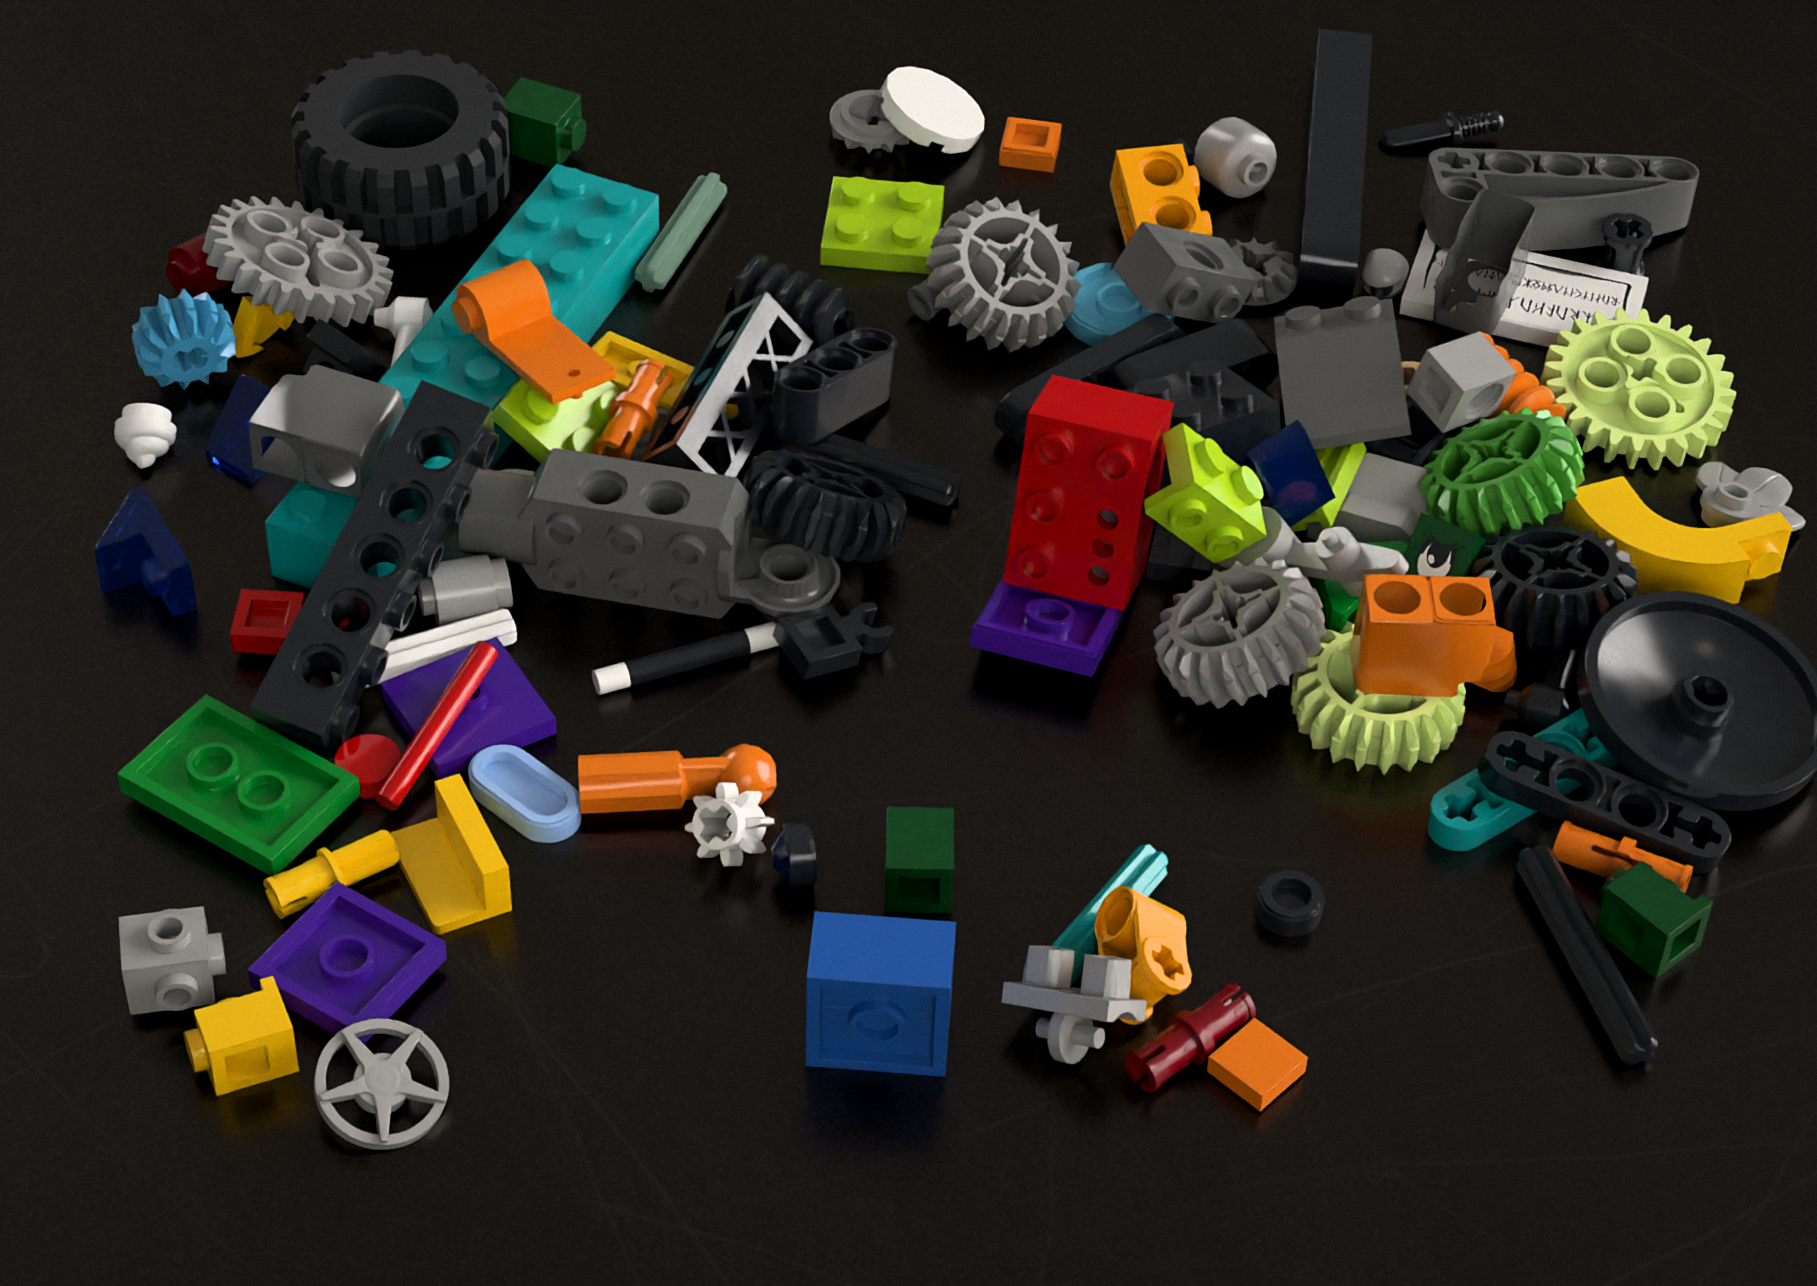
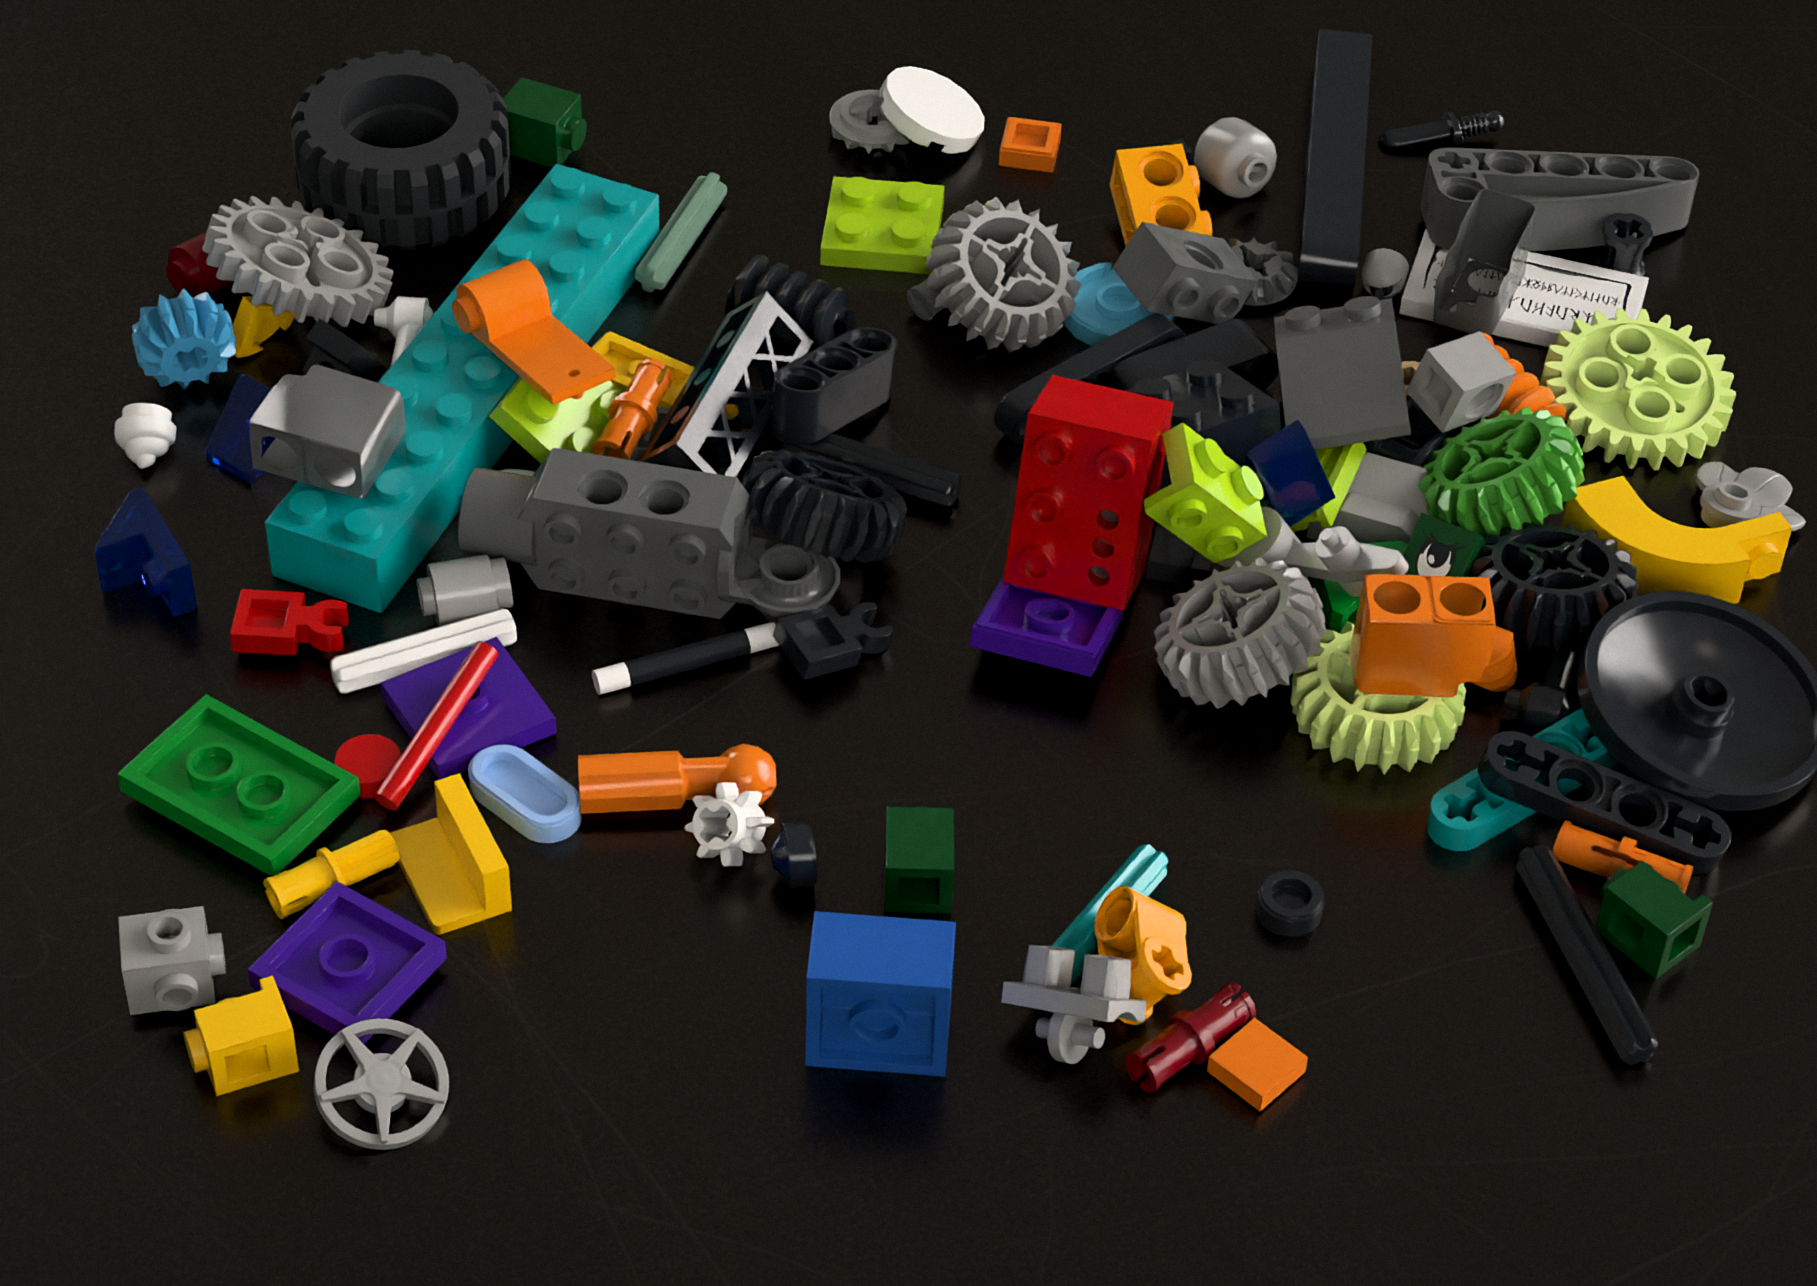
(431, 426): black brick -> none

